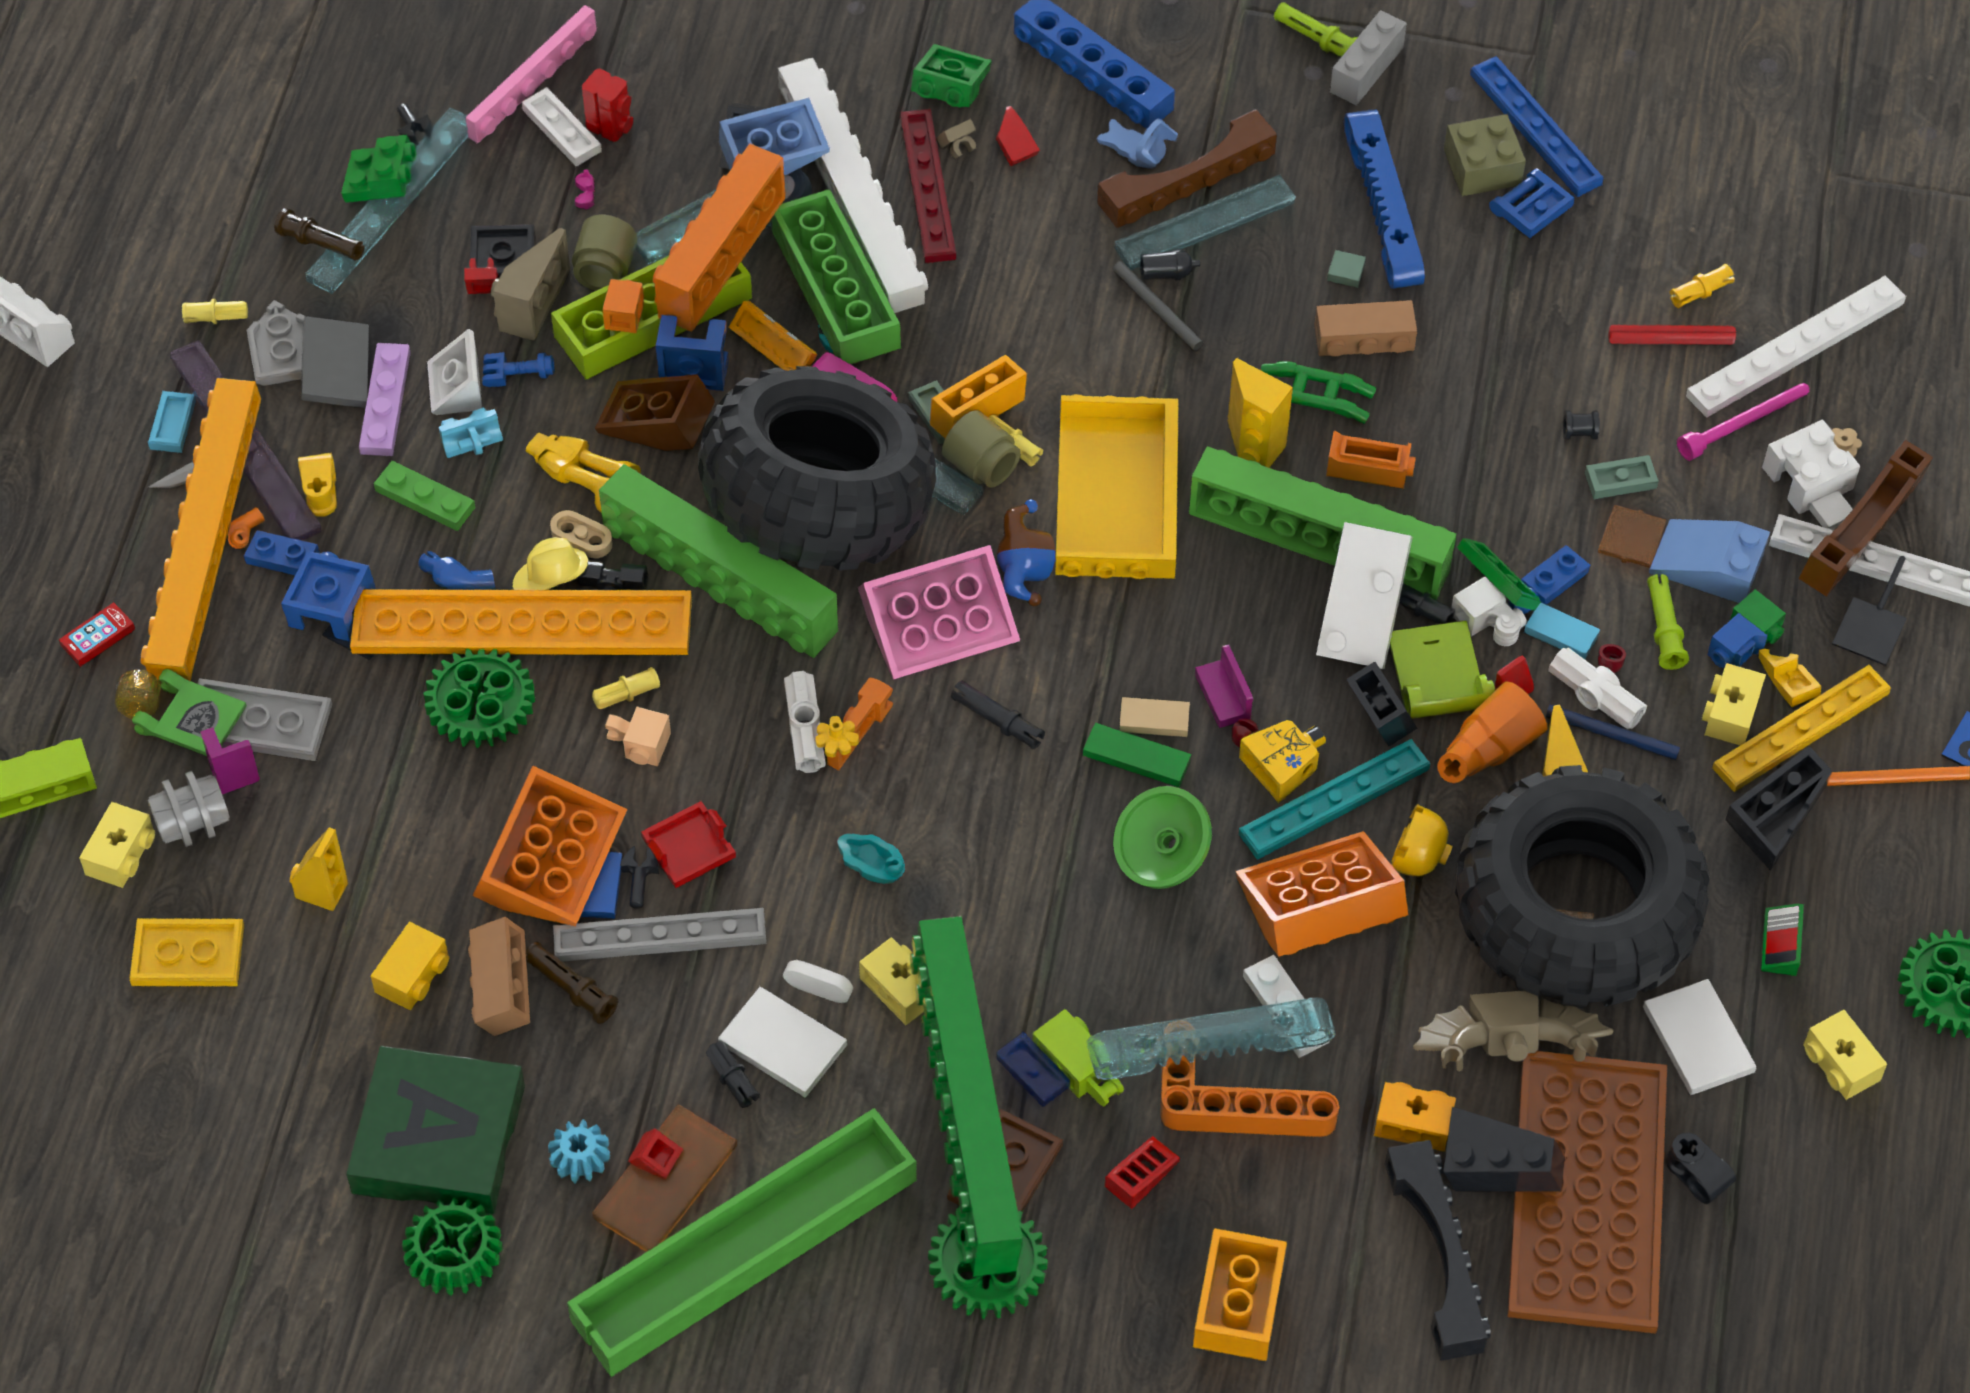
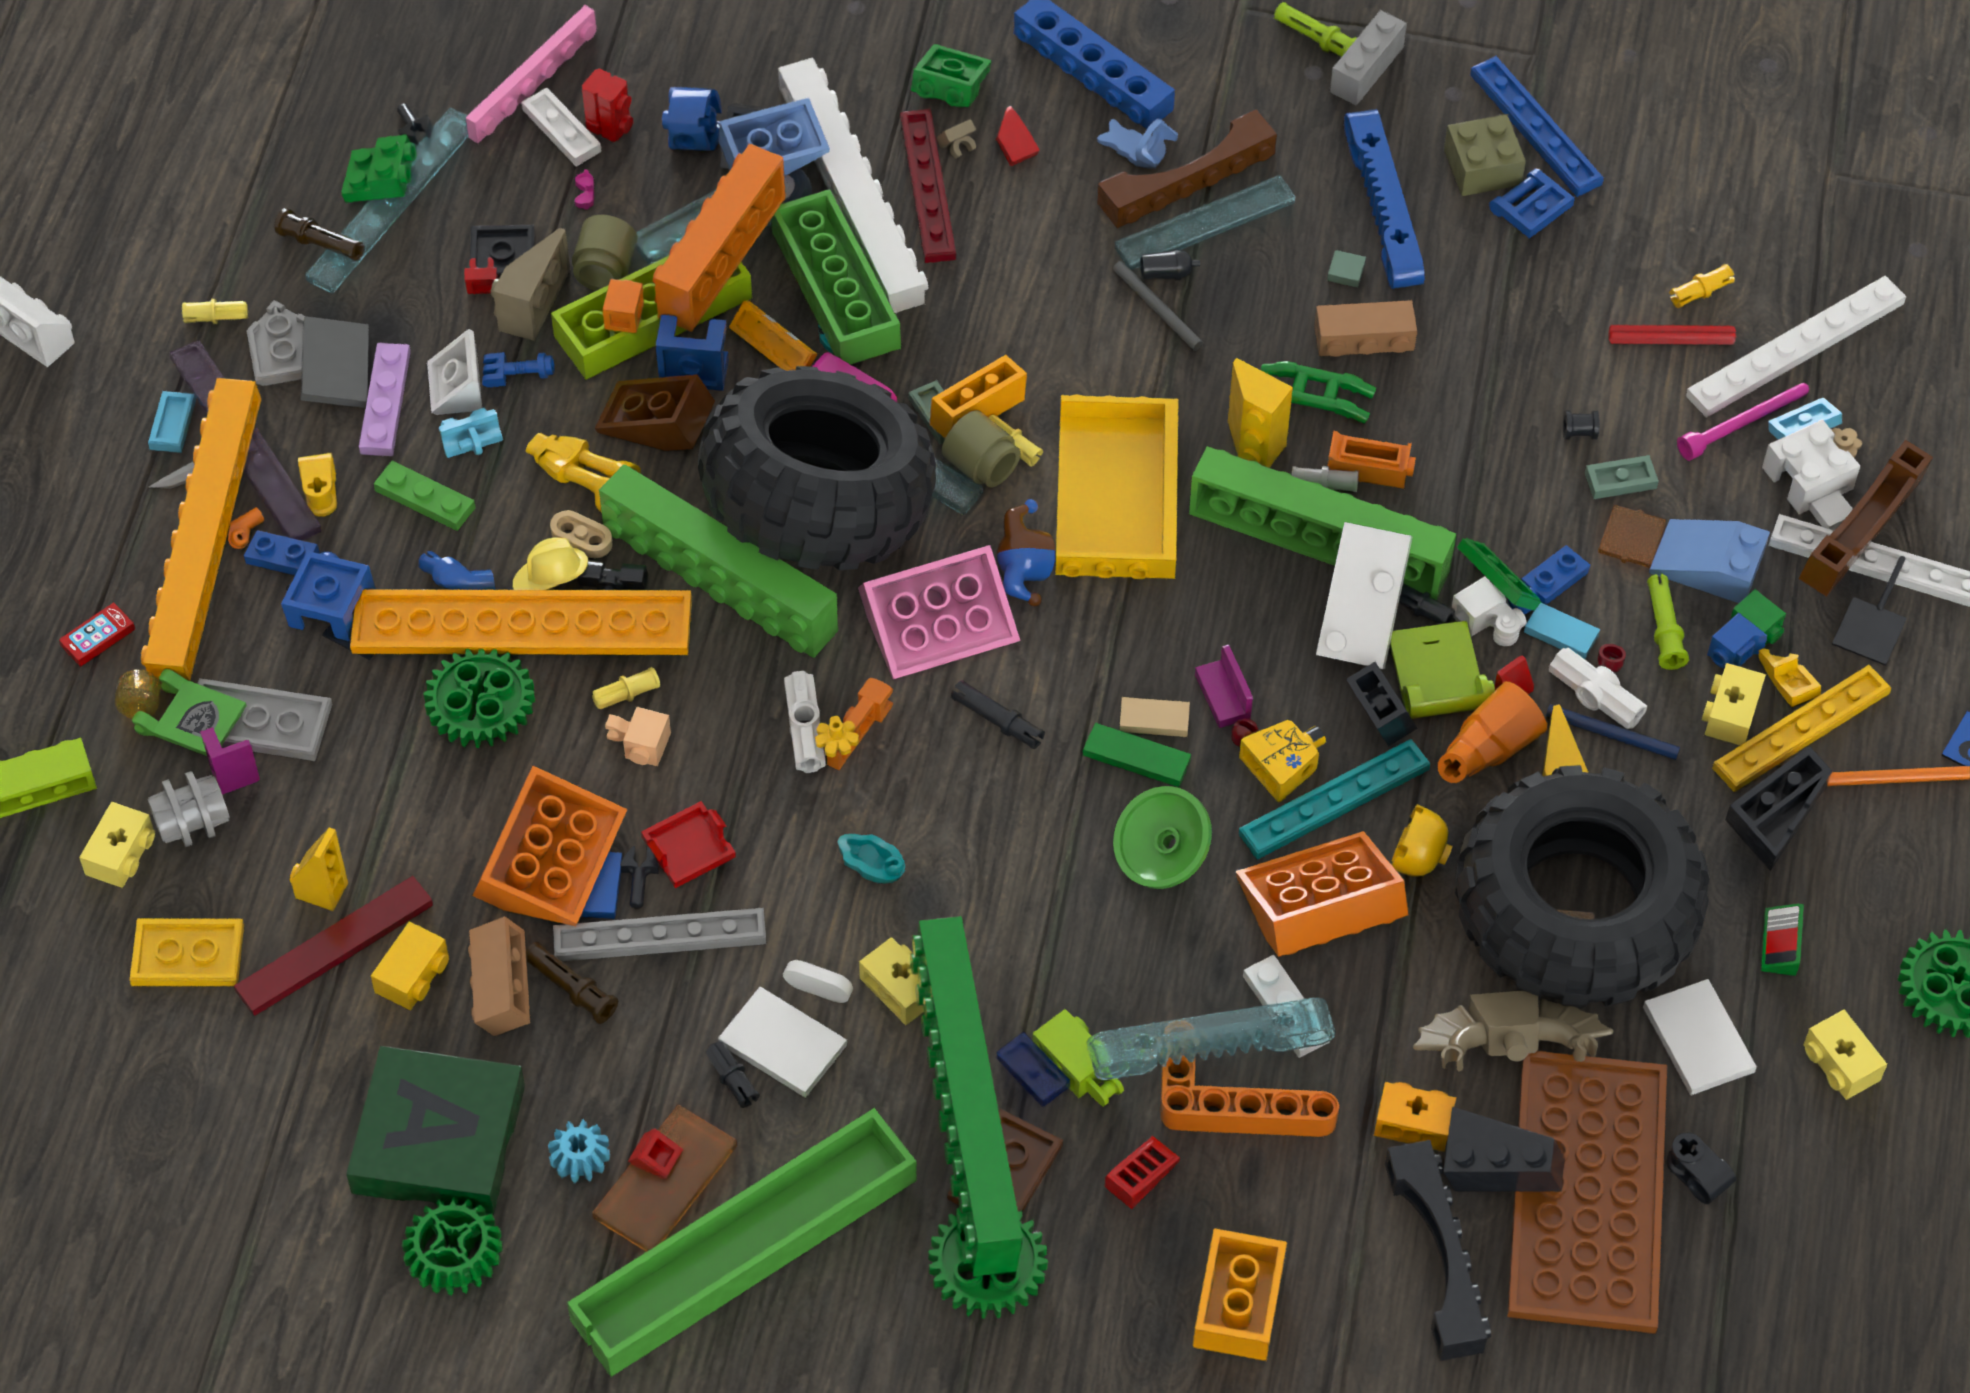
(333, 945): none -> dark red tile
(692, 119): none -> blue brick
(1328, 478): none -> light grey pin
(1805, 416): none -> medium azure plate

